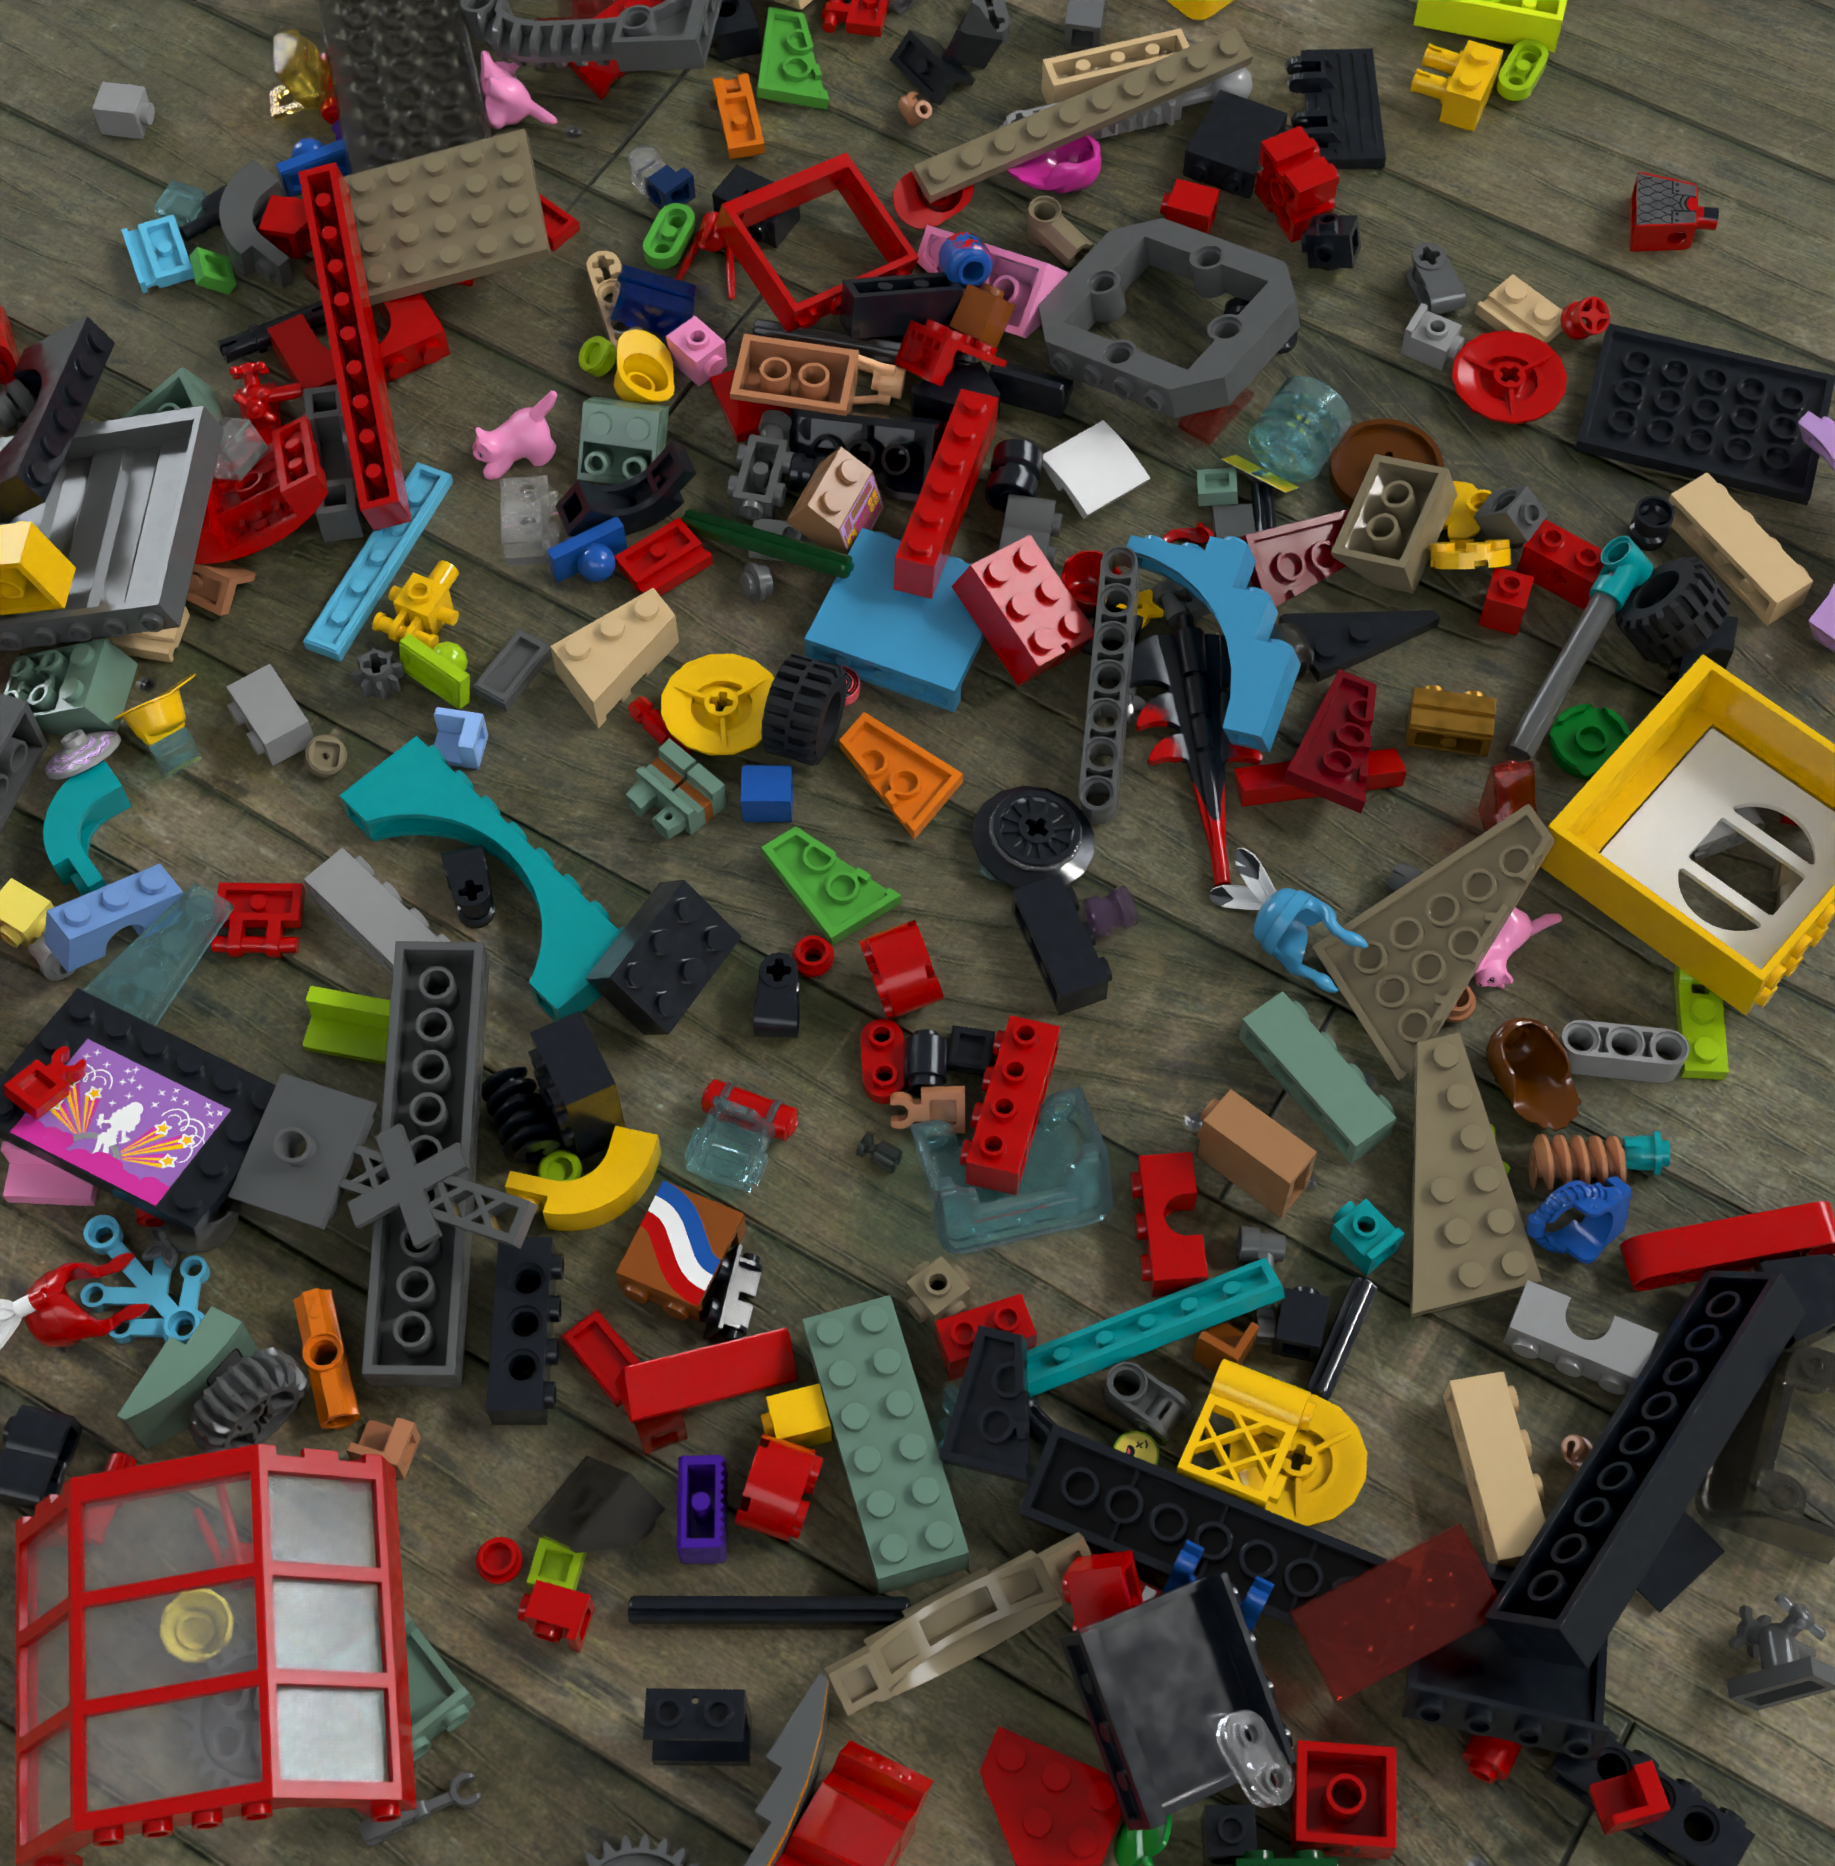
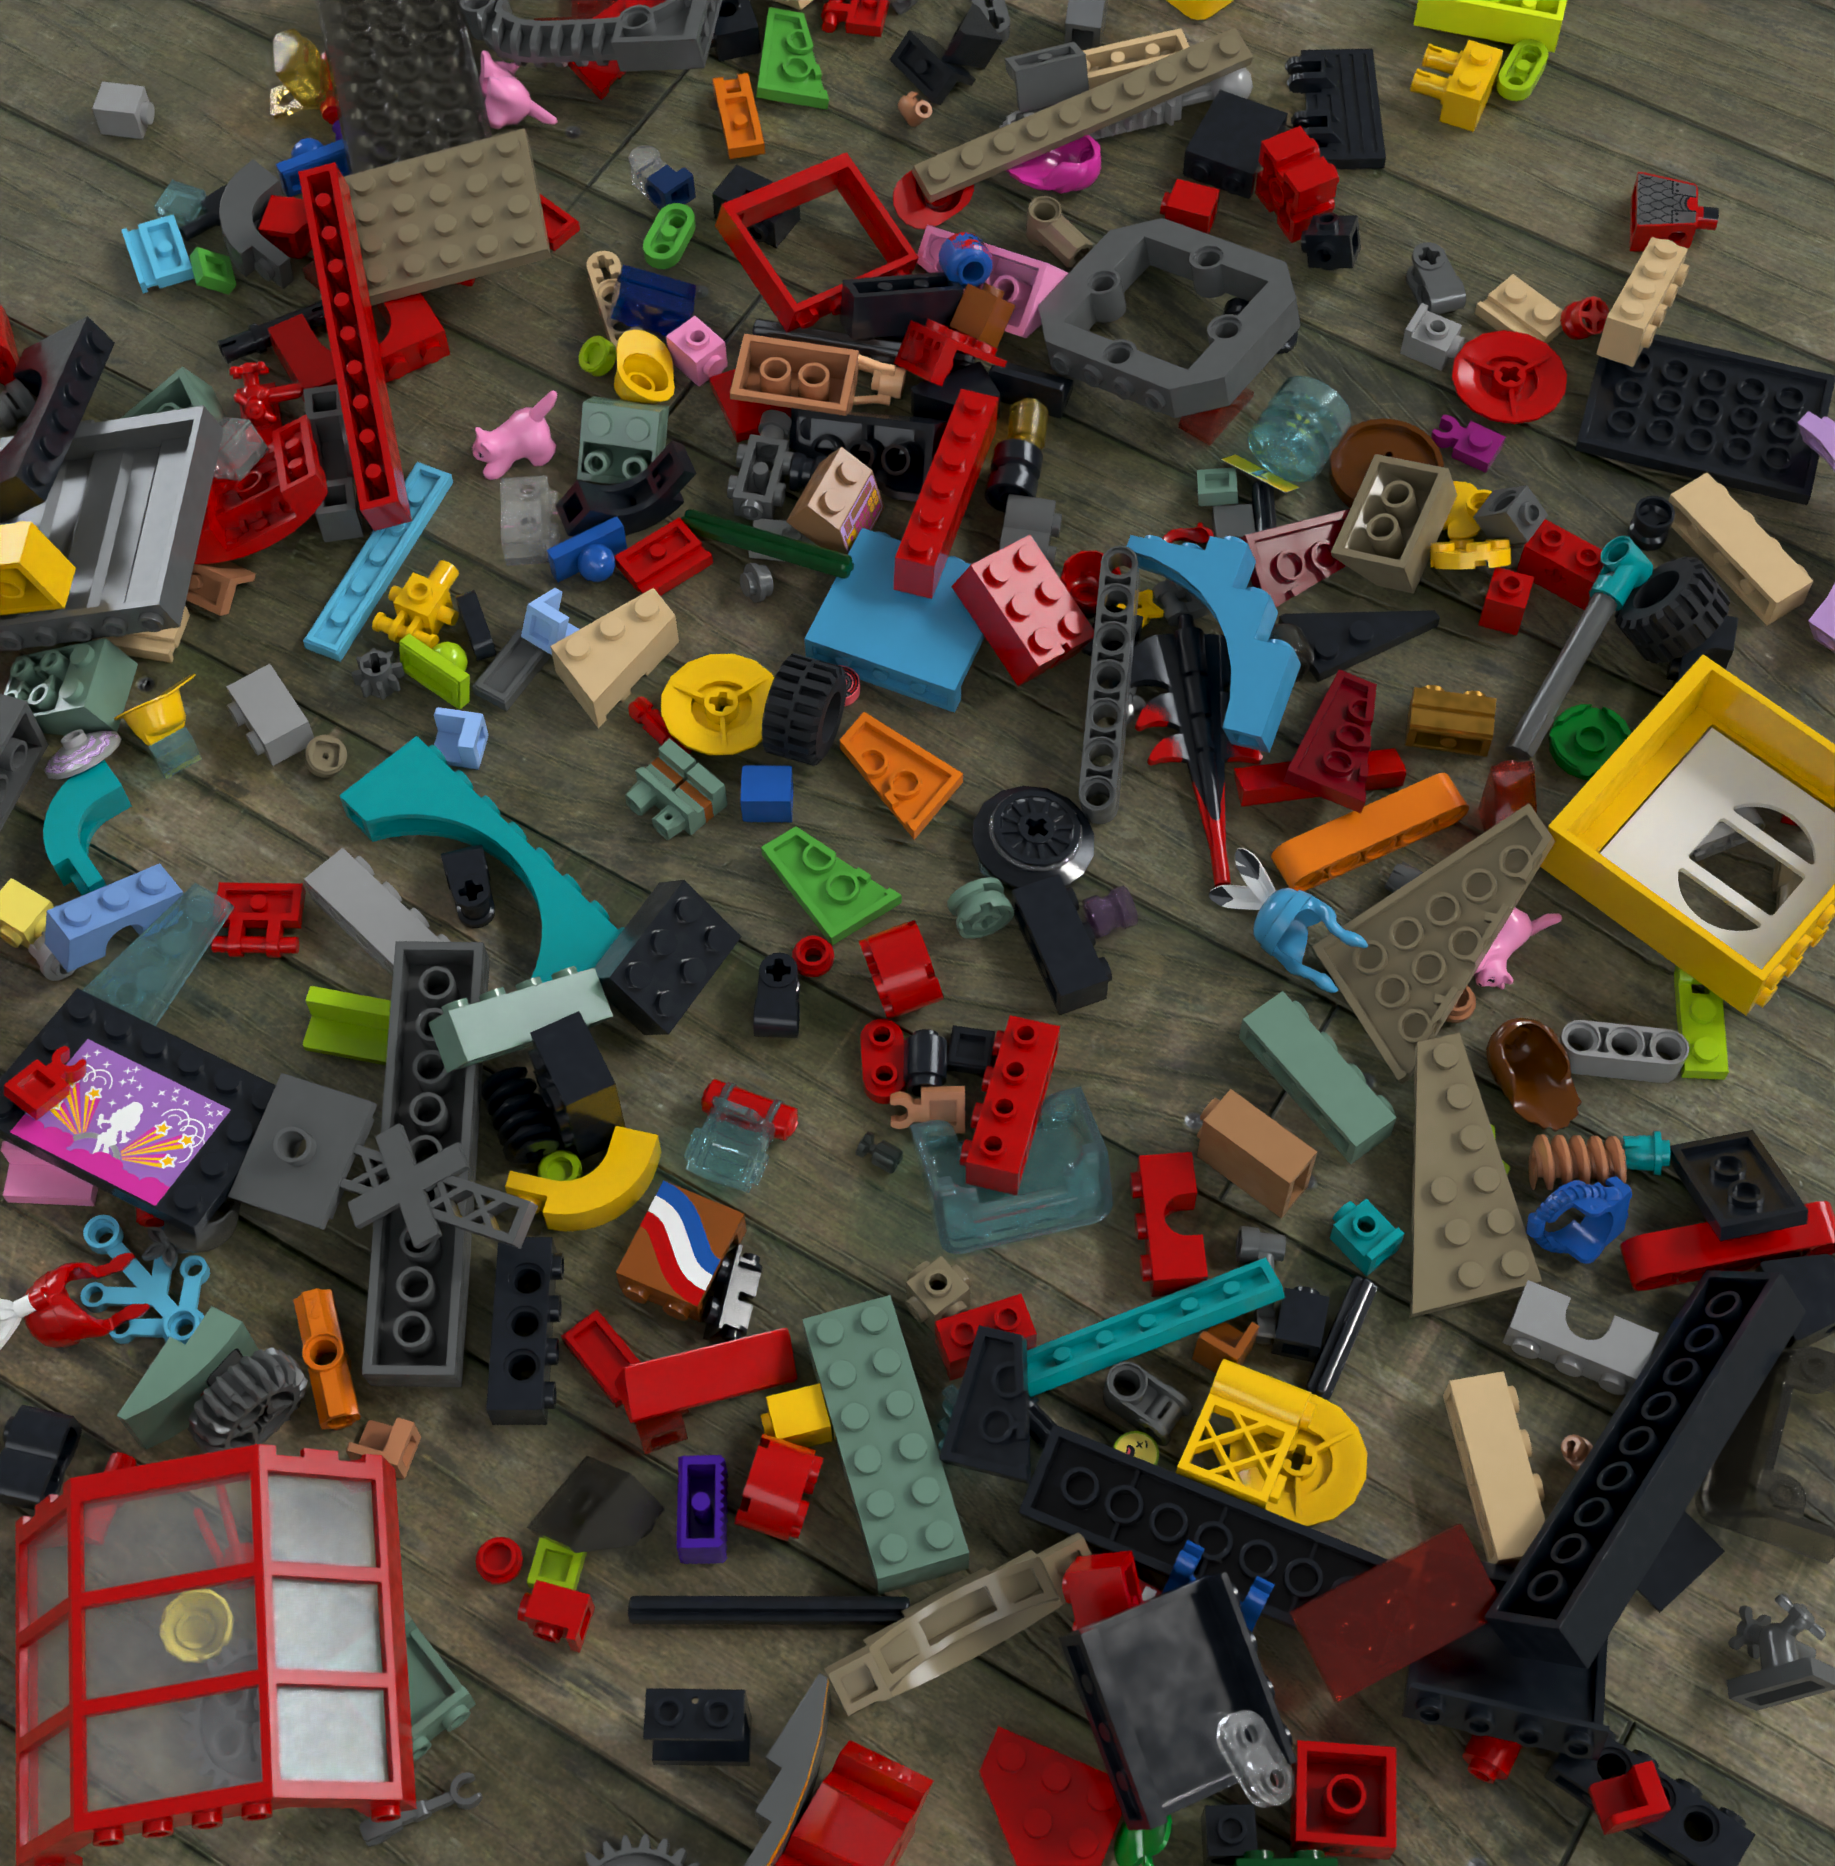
(475, 625): none -> black beam
(504, 1021): none -> brick
(545, 623): none -> light blue panel
(712, 241): red plant -> none
(980, 908): none -> sand green wheel
(1028, 422): none -> clear yellow brick
(1048, 75): none -> dark grey panel
(1094, 468): white slope -> none
(1370, 835): none -> orange beam
(1470, 445): none -> magenta plate
(1643, 301): none -> tan brick
(1737, 1185): none -> black plate

